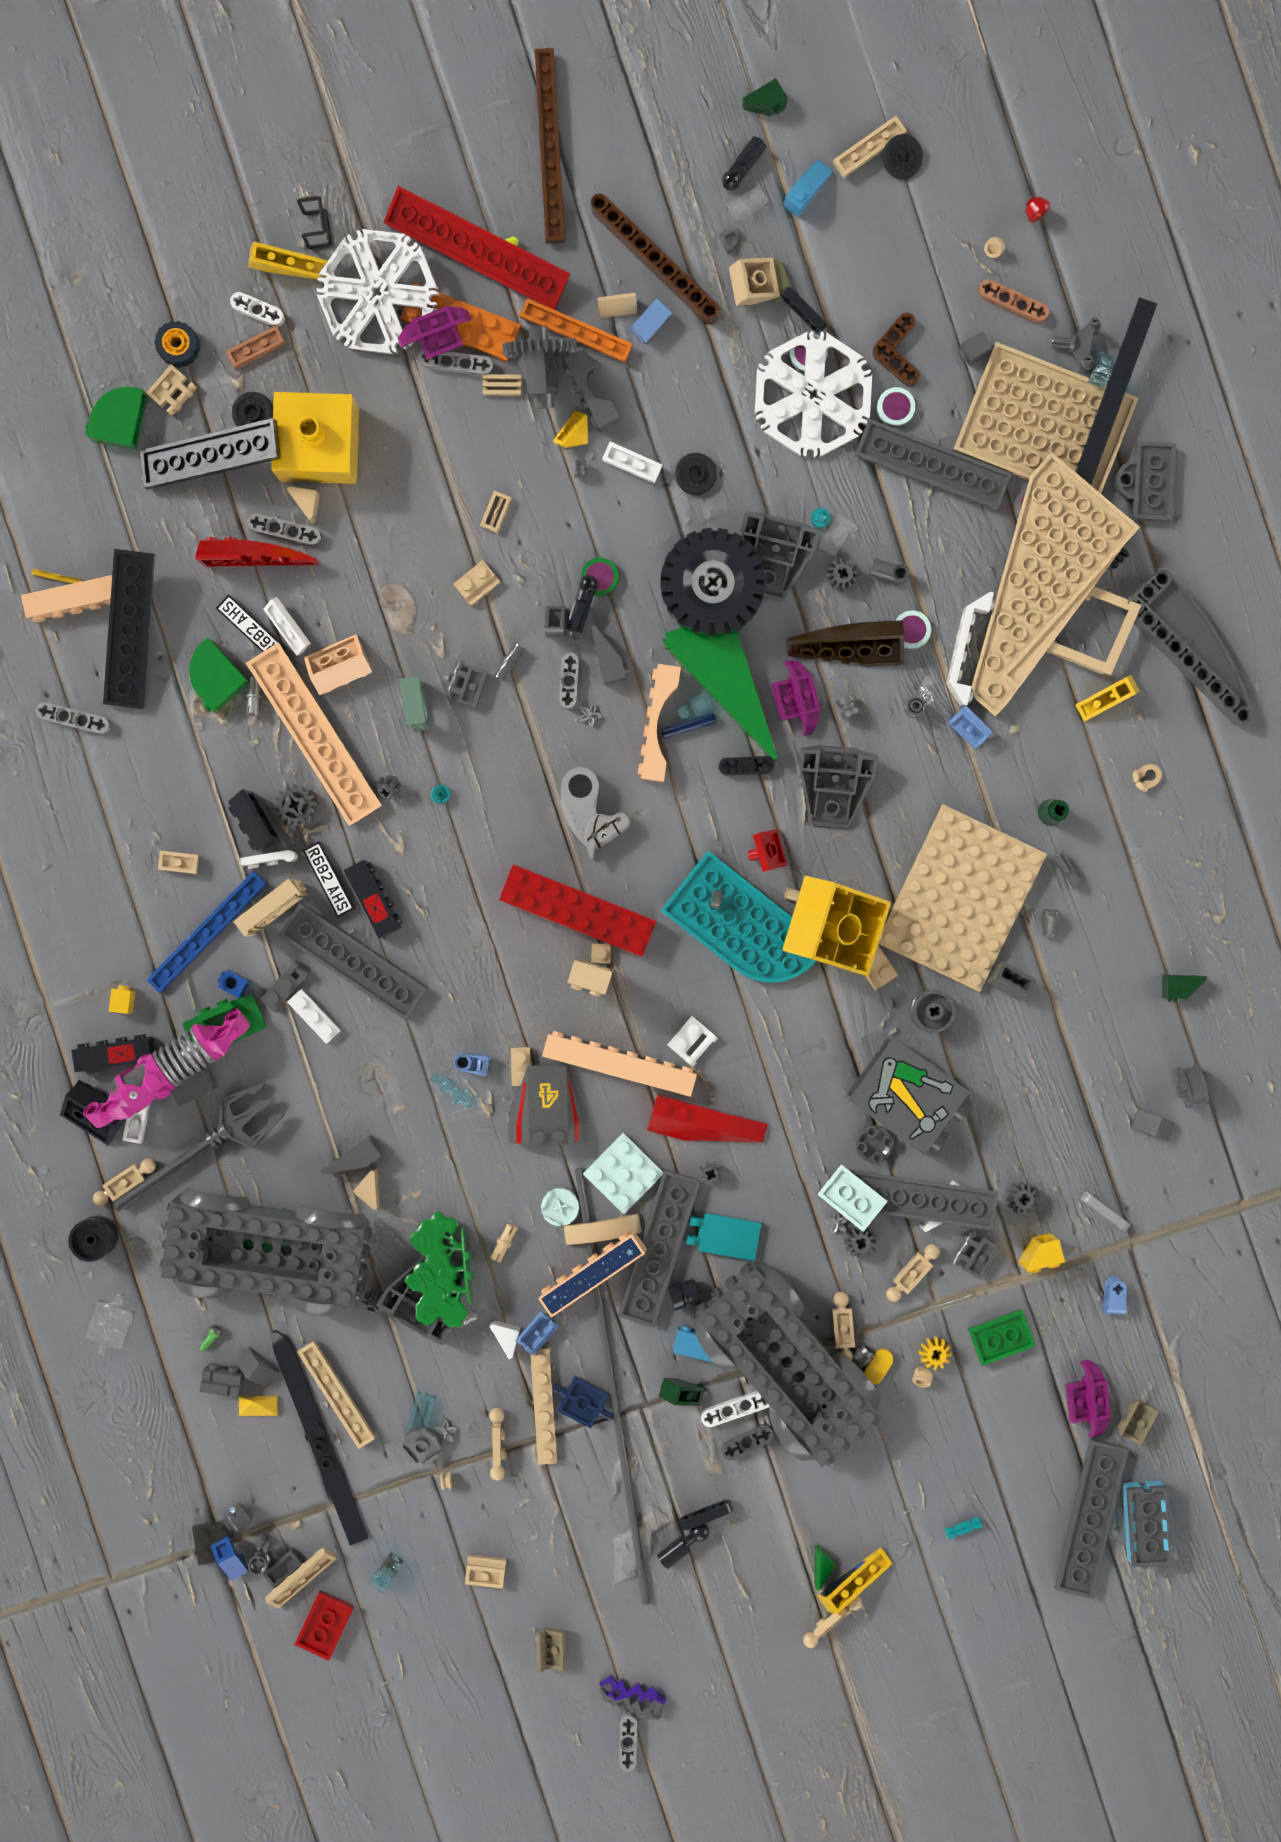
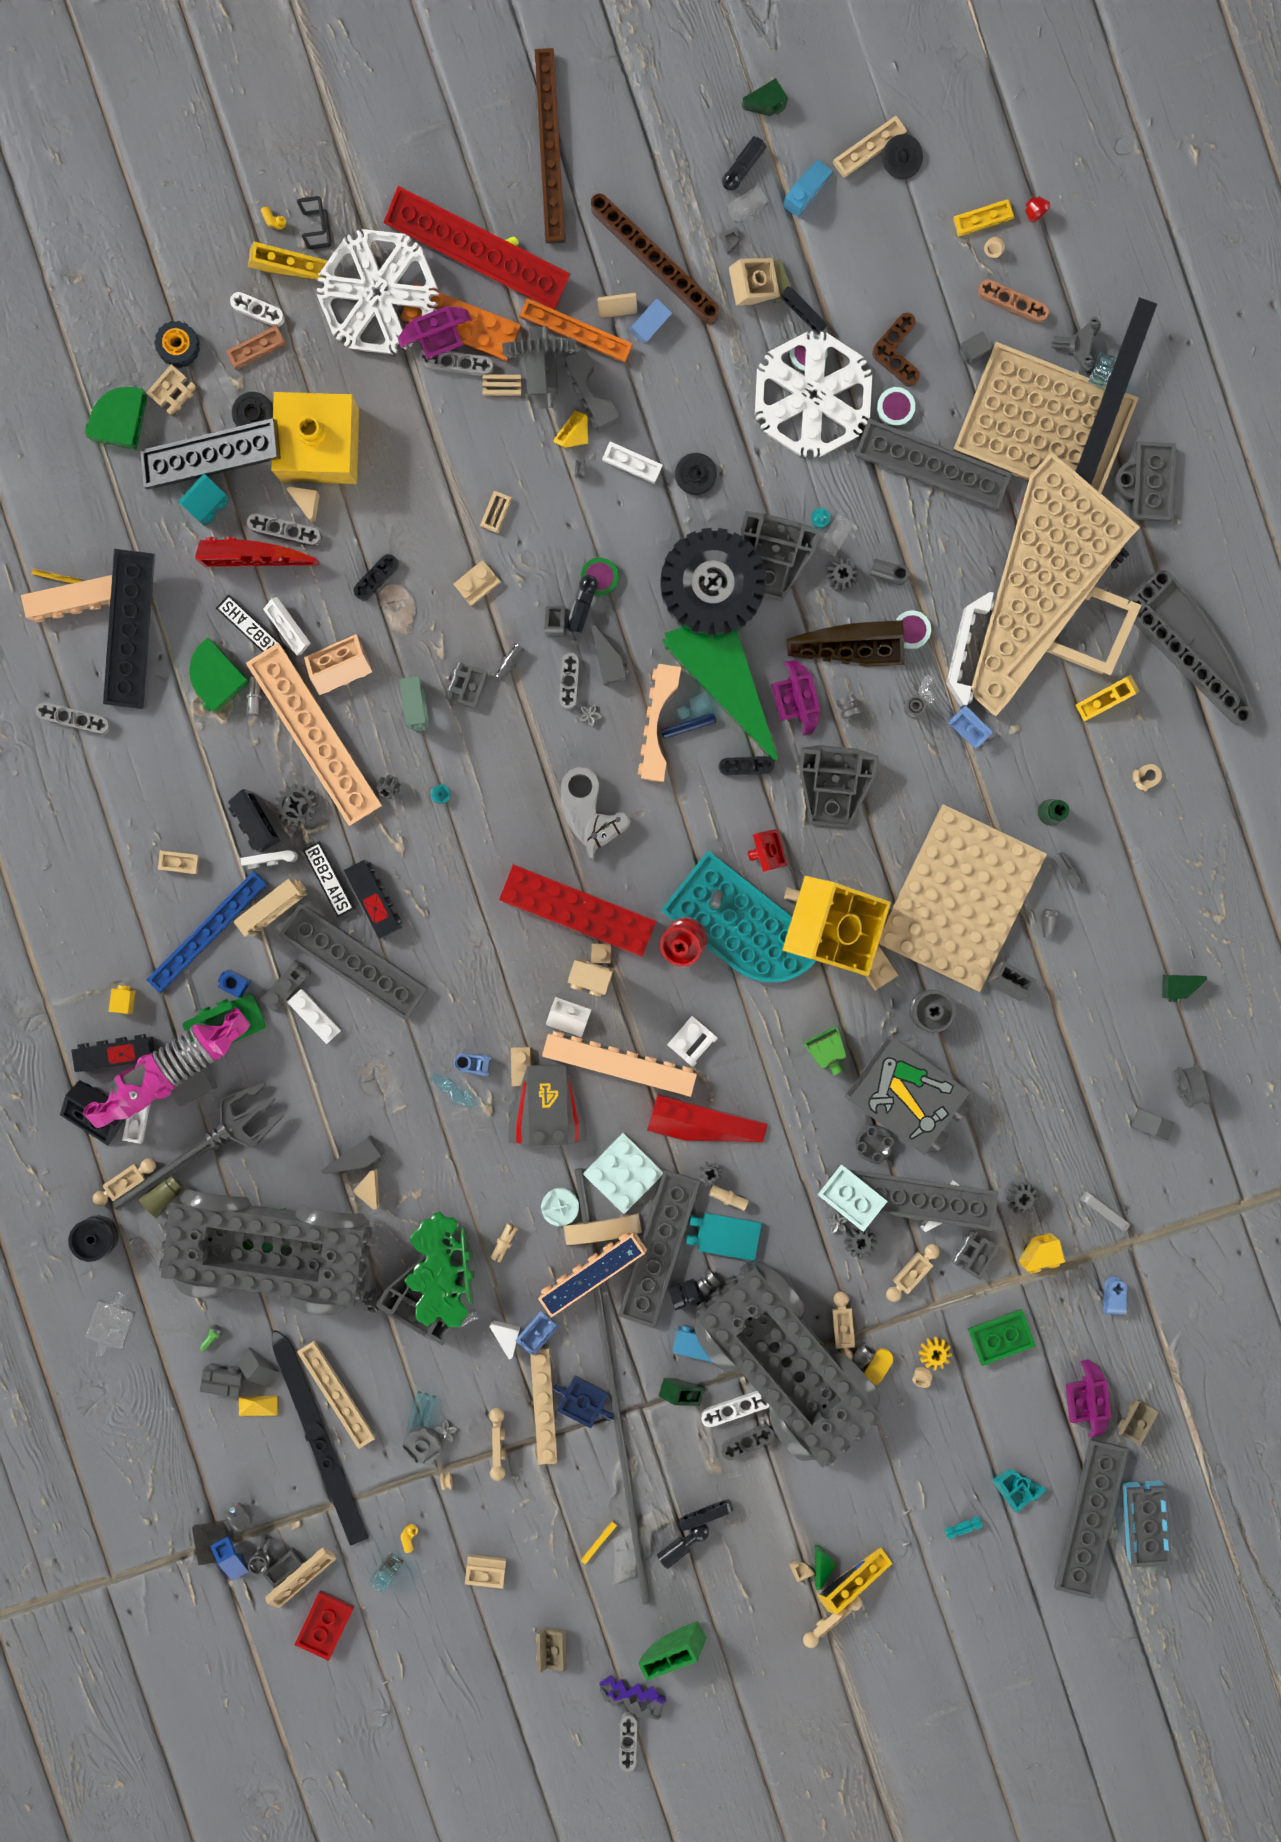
(160, 1196): none -> olive plant
(204, 500): none -> teal slope
(272, 221): none -> yellow arm
(361, 584): none -> black beam
(406, 1537): none -> yellow arm
(568, 1017): none -> white panel
(598, 1542): none -> yellow piece
(673, 1651): none -> green brick
(683, 942): none -> red wheel
(705, 1286): none -> flat silver wheel
(728, 1197): none -> tan pin
(801, 1570): none -> tan tile
(827, 1049): none -> bright green torso
(983, 217): none -> yellow tile
(1017, 1489): none -> teal slope

